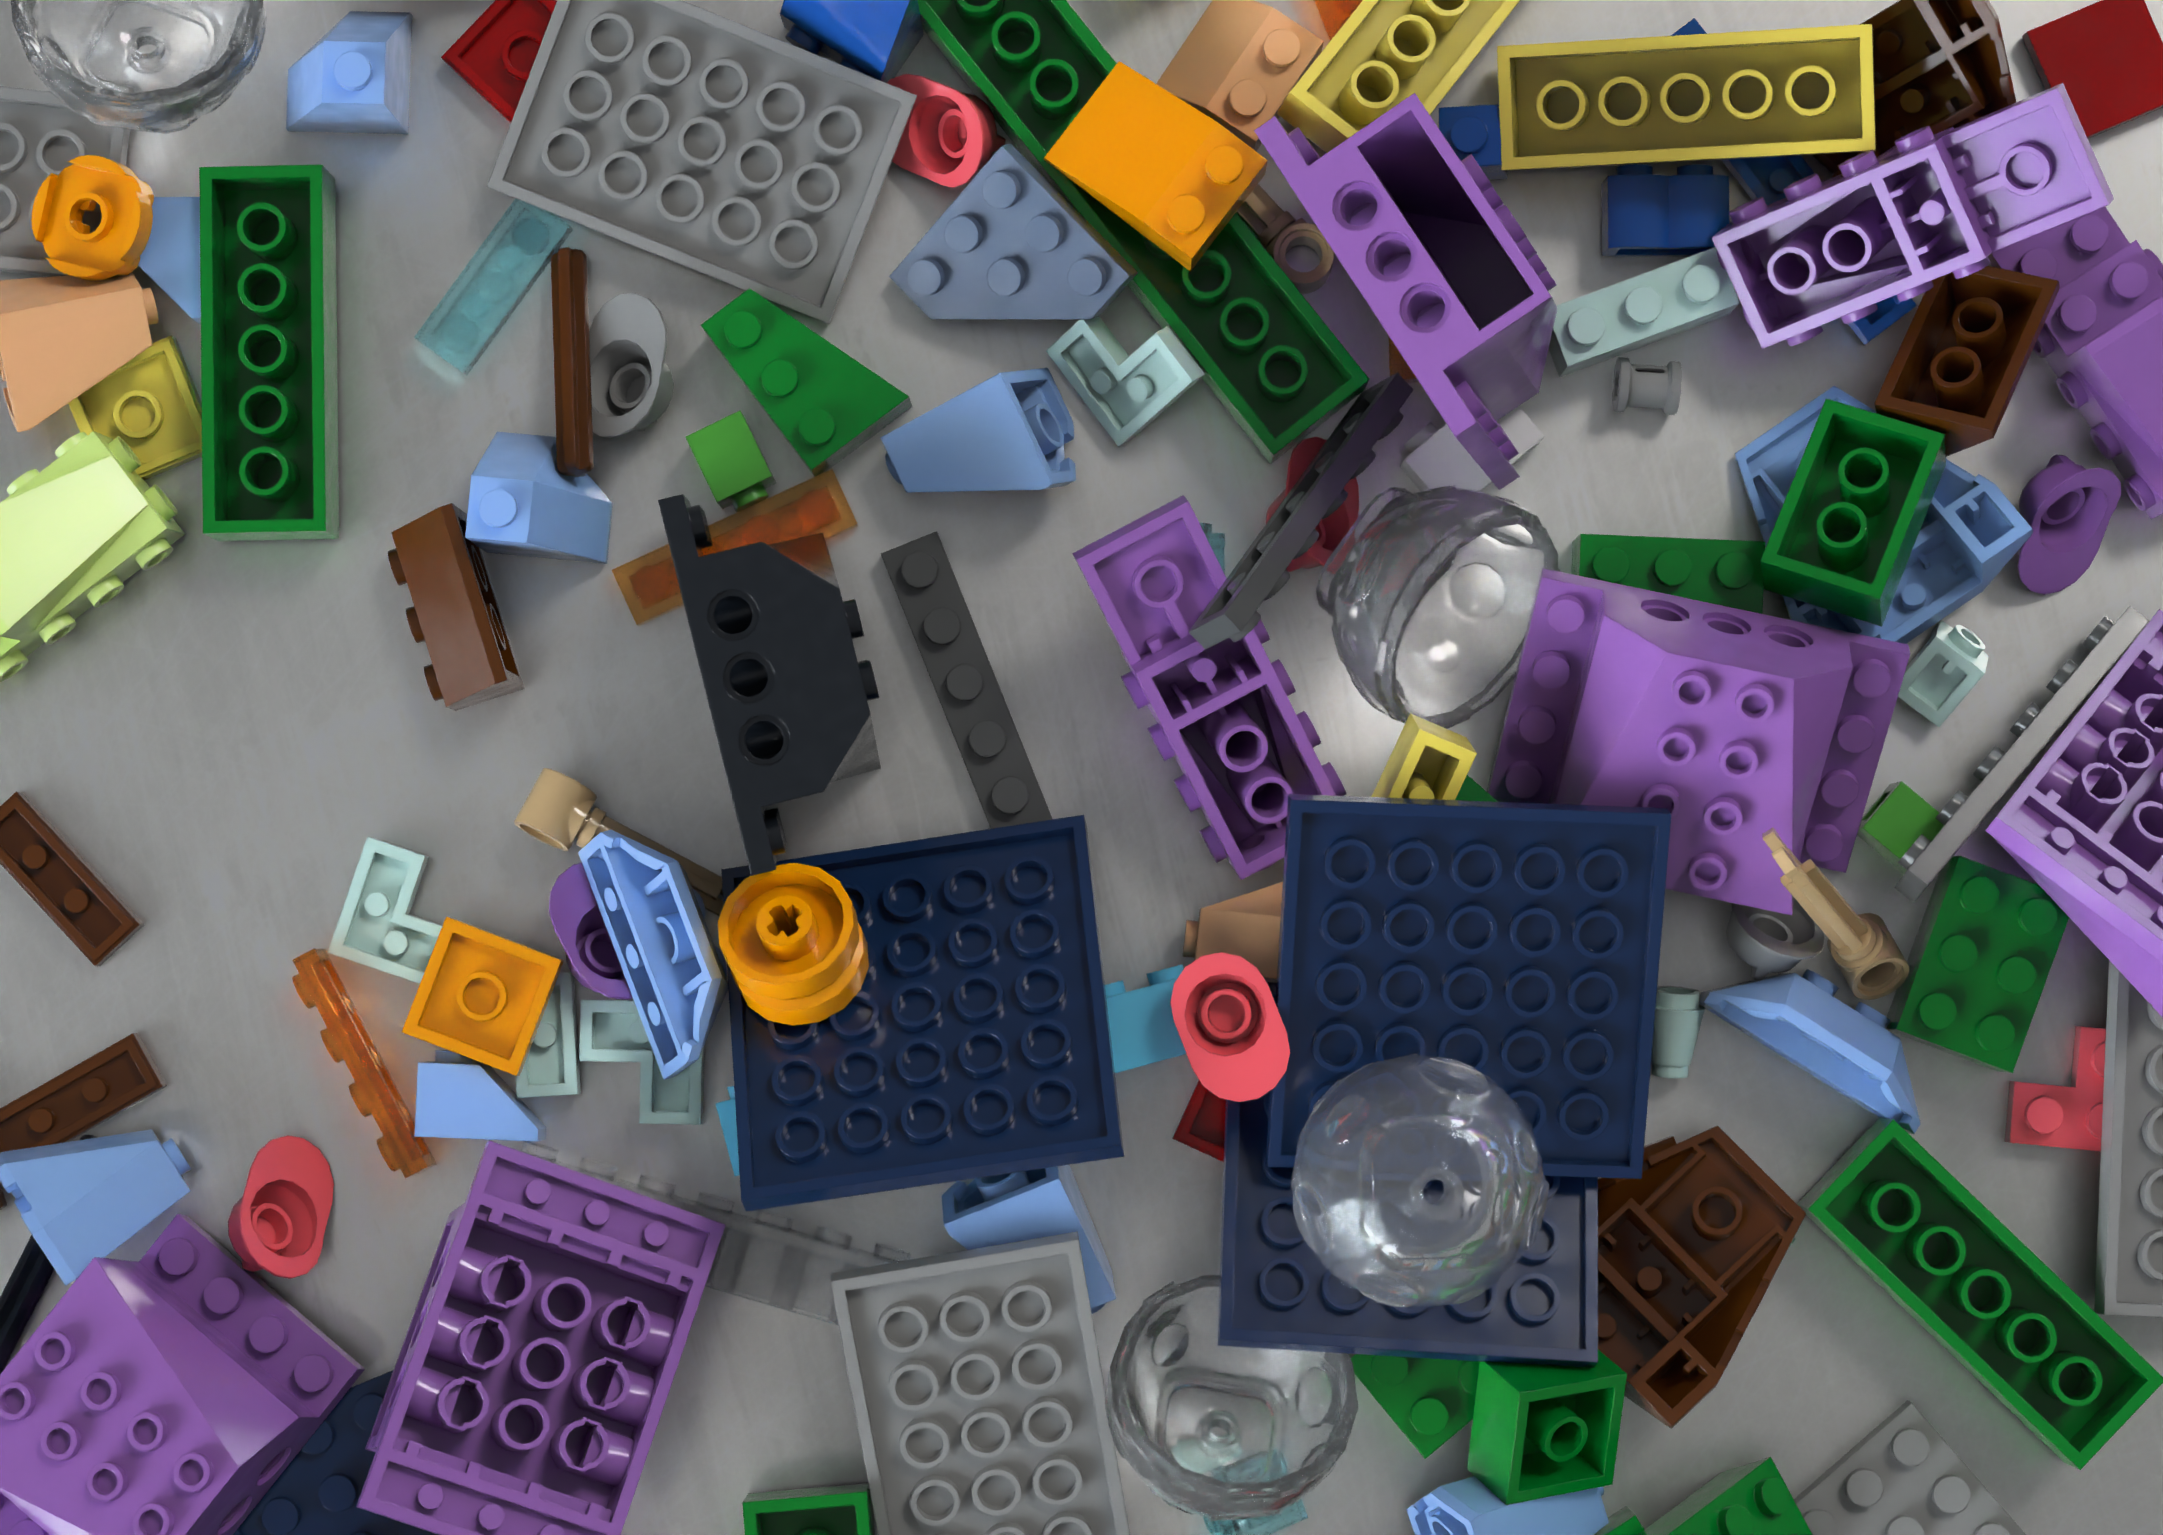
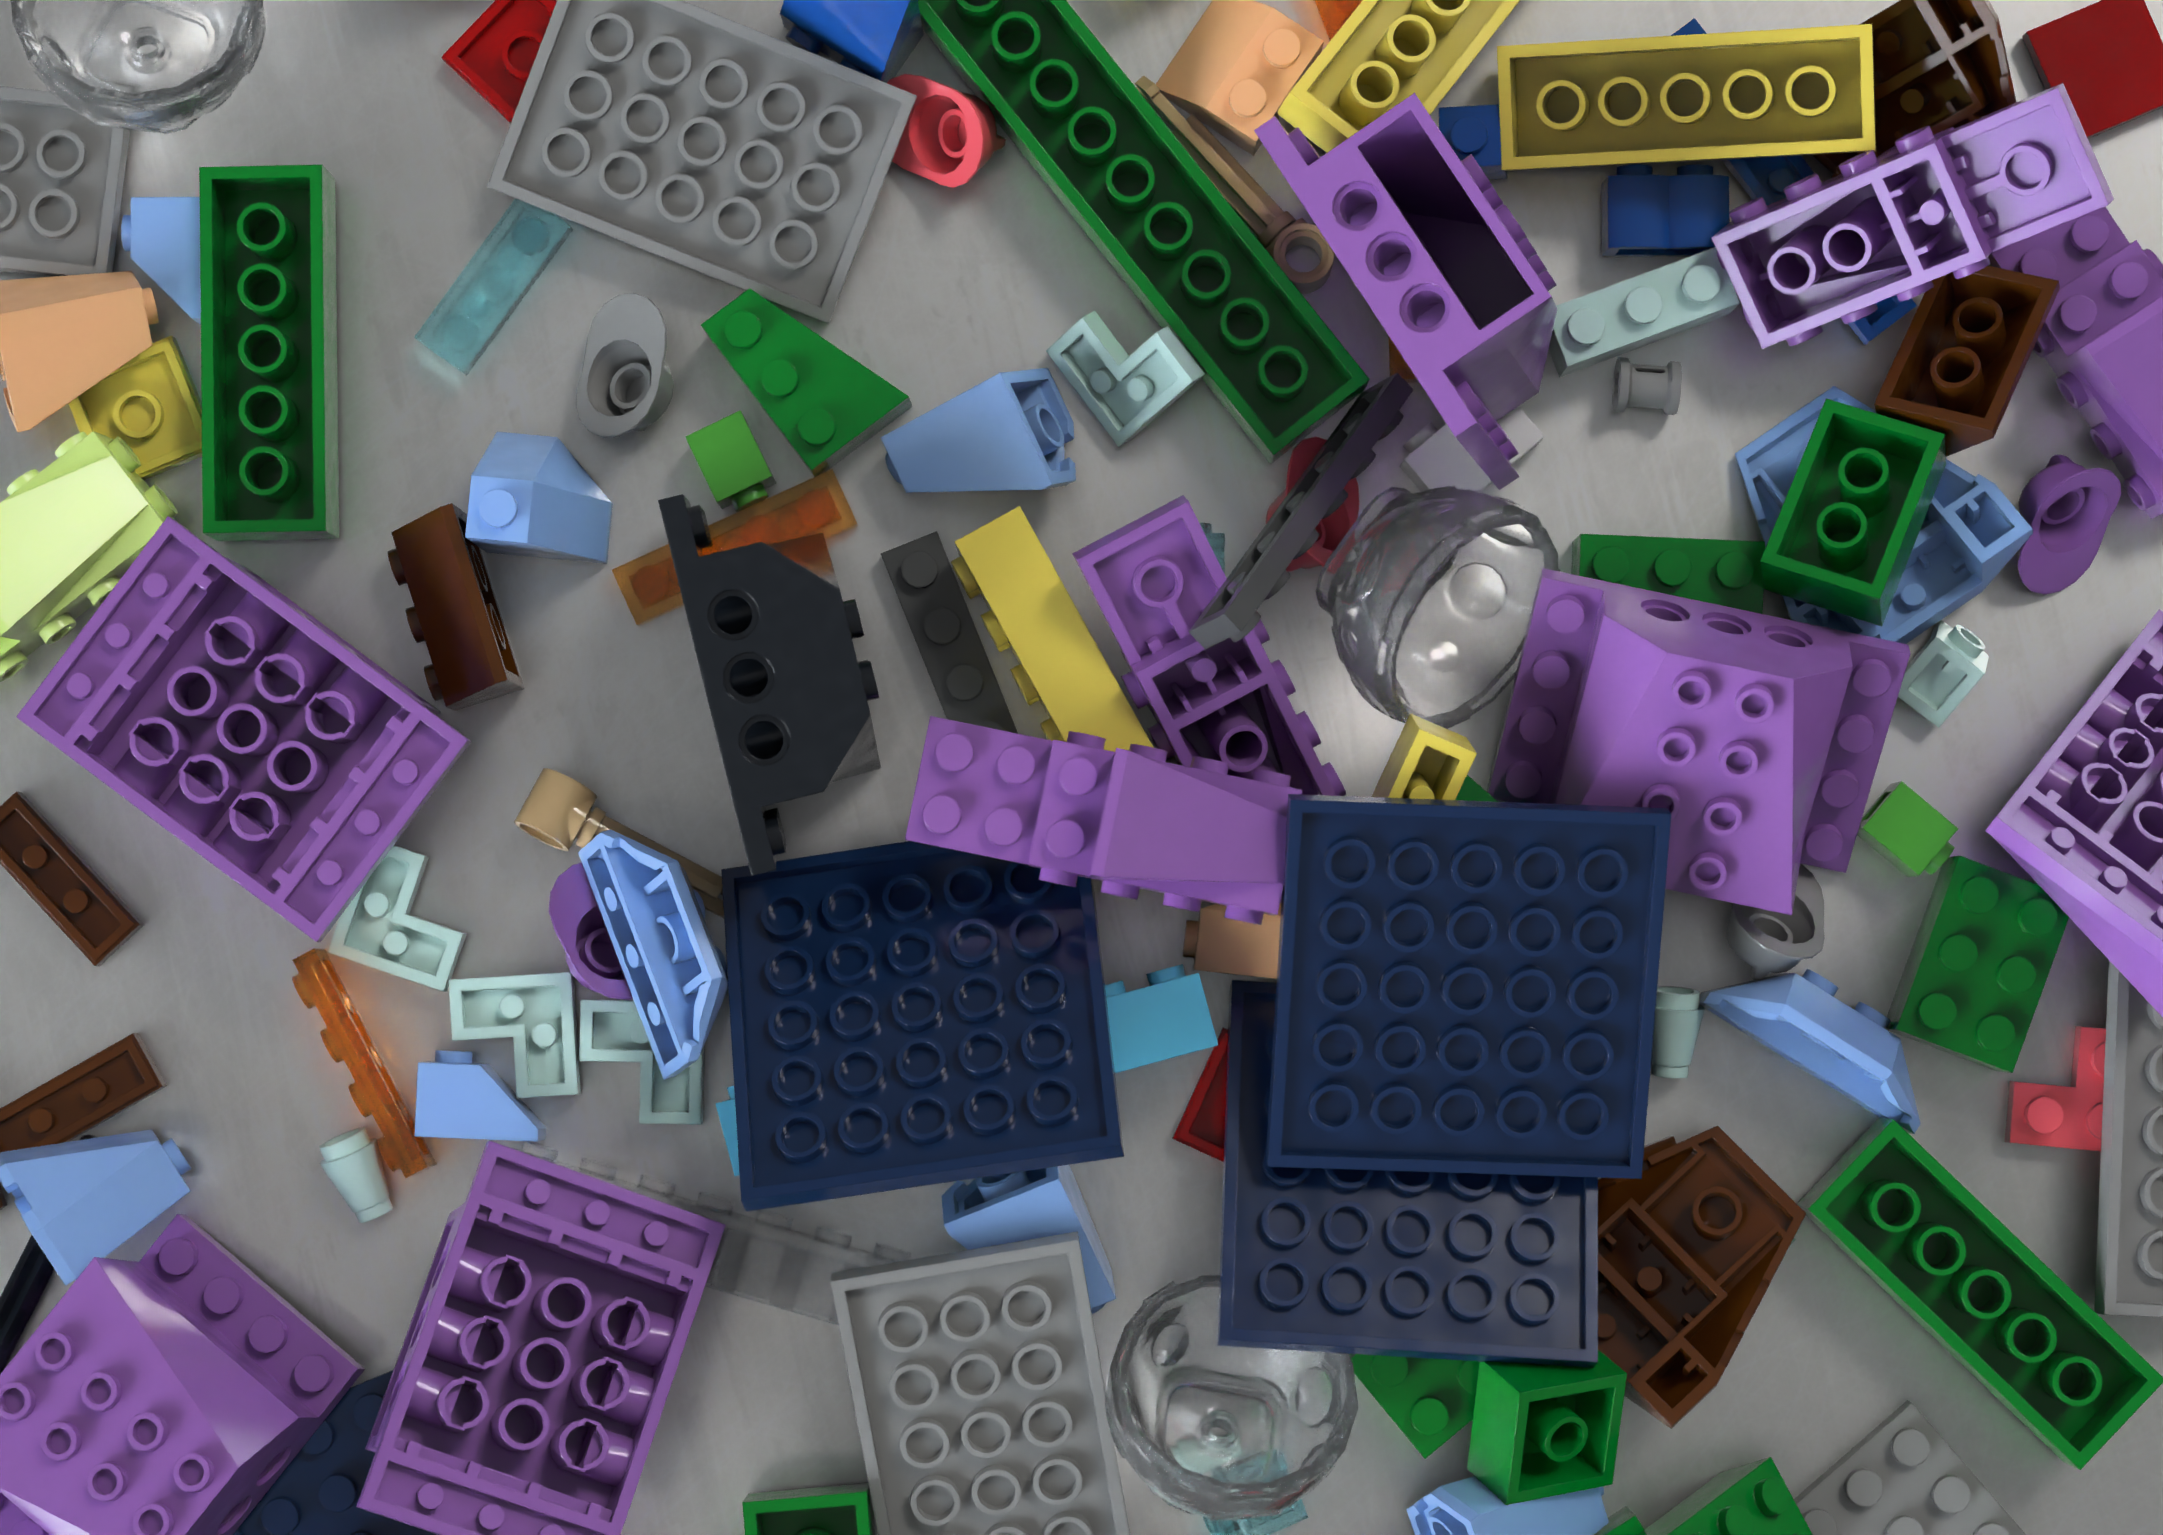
(124, 224): light orange plate -> none
(245, 728): none -> medium lavender wedge
(283, 1209): coral piece -> none
(354, 77): light blue slope -> none
(357, 1173): none -> light aqua cone
(482, 996): light orange plate -> none
(572, 362): reddish brown axle -> none
(793, 944): light orange wheel -> none
(1012, 252): sand blue plate -> none
(1045, 633): none -> light yellow brick
(1106, 816): none -> medium lavender wedge
(1157, 163): light orange slope -> none
(1230, 1027): coral piece -> none
(1366, 1170): clear rock -> none
(1857, 942): tan piece -> none
(2002, 769): plate -> none

